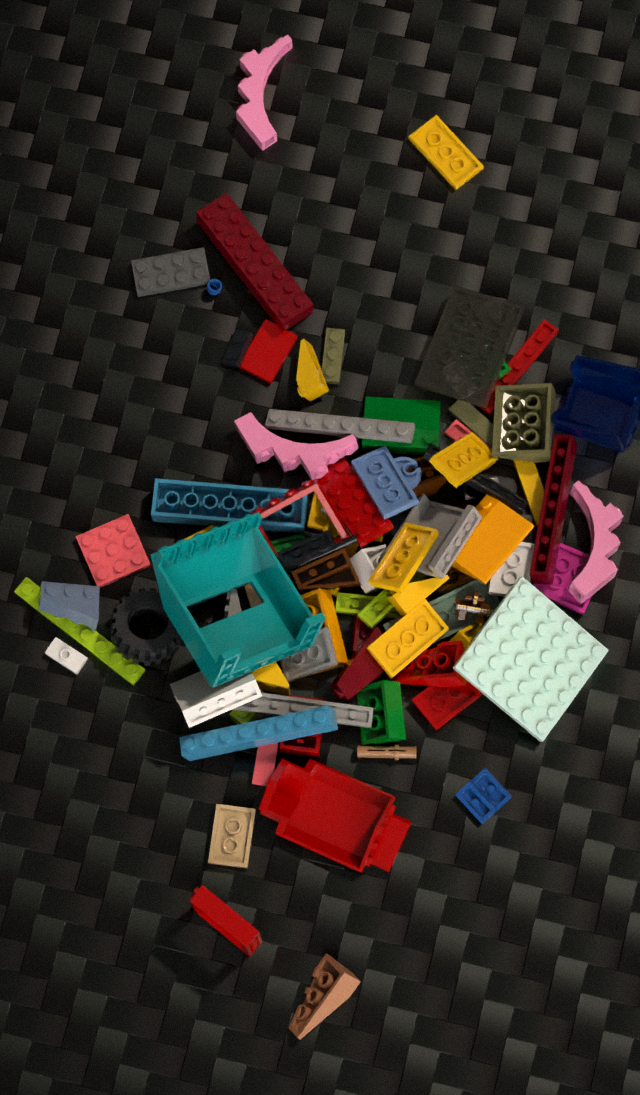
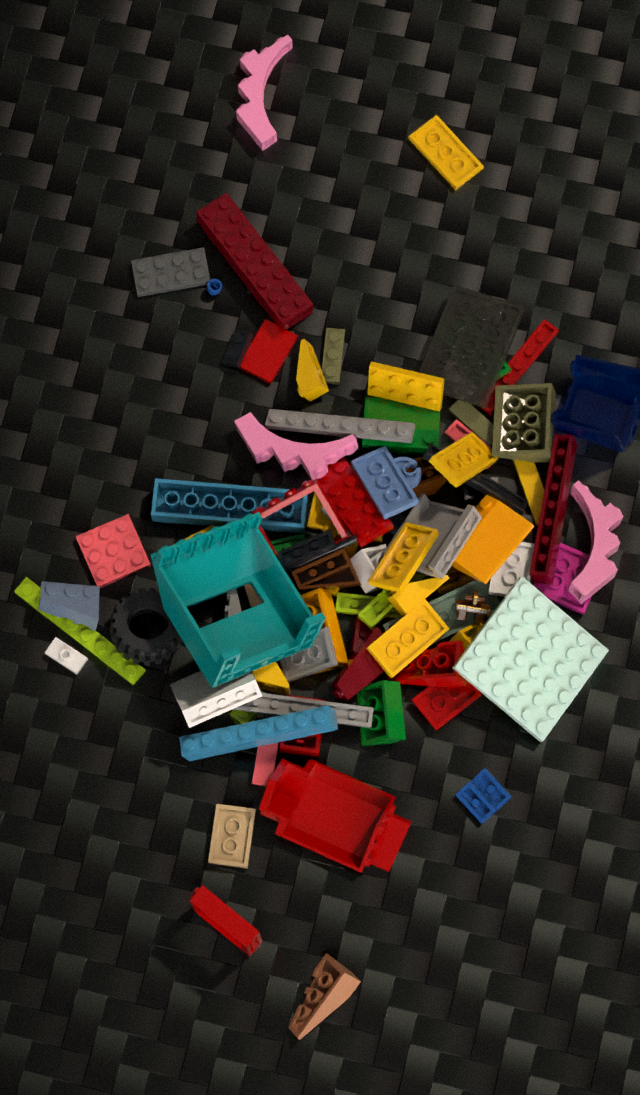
(386, 752): medium nougat pin -> none
(405, 386): none -> yellow plate

